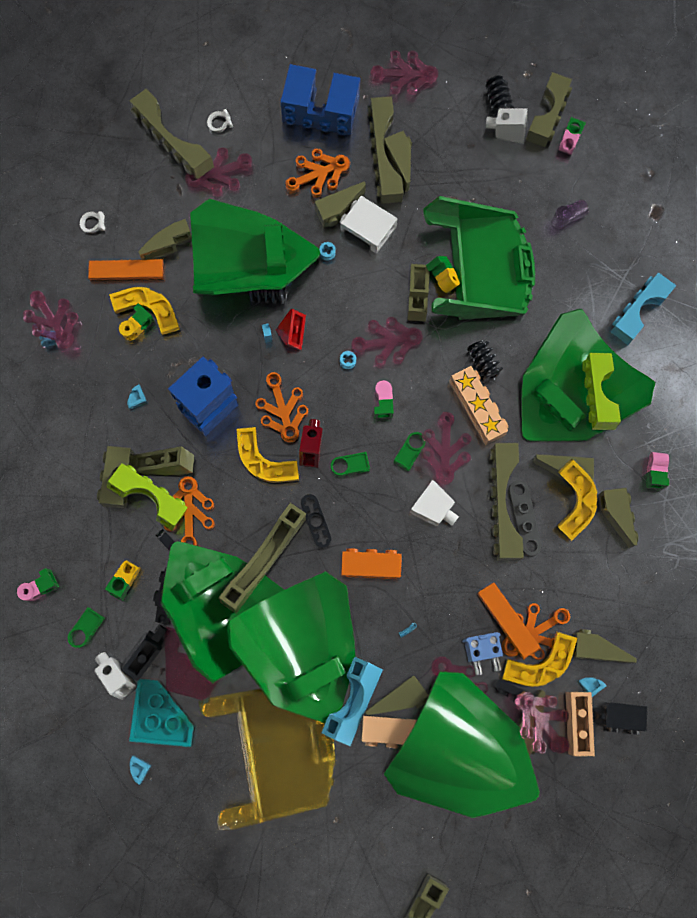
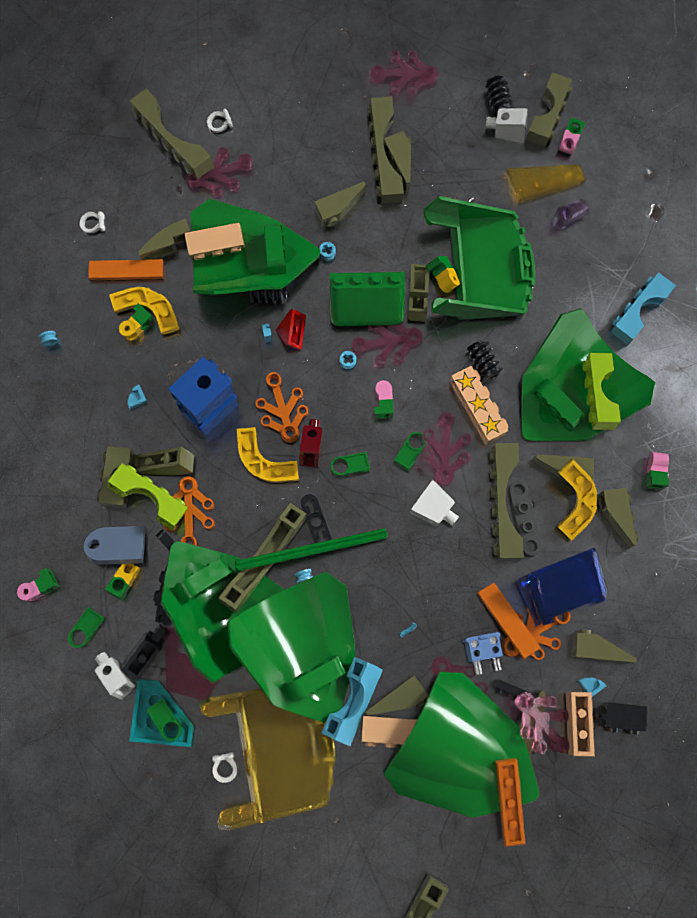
(37, 300): clear pink plant -> none
(116, 545): none -> sand blue tile
(138, 769): medium azure tile -> none
(161, 716): none -> green piece
(215, 241): none -> light nougat brick
(216, 759): none -> white piece
(299, 97): blue piece -> none
(303, 575): none -> medium azure bush
(310, 549): none -> green axle
(318, 172): orange plant -> none
(367, 298): none -> green windscreen
(369, 223): white panel -> none
(371, 564): orange brick -> none
(510, 802): none -> orange tile
(543, 180): none -> clear yellow wing
(548, 670): yellow plate -> none
(564, 586): none -> clear blue windscreen

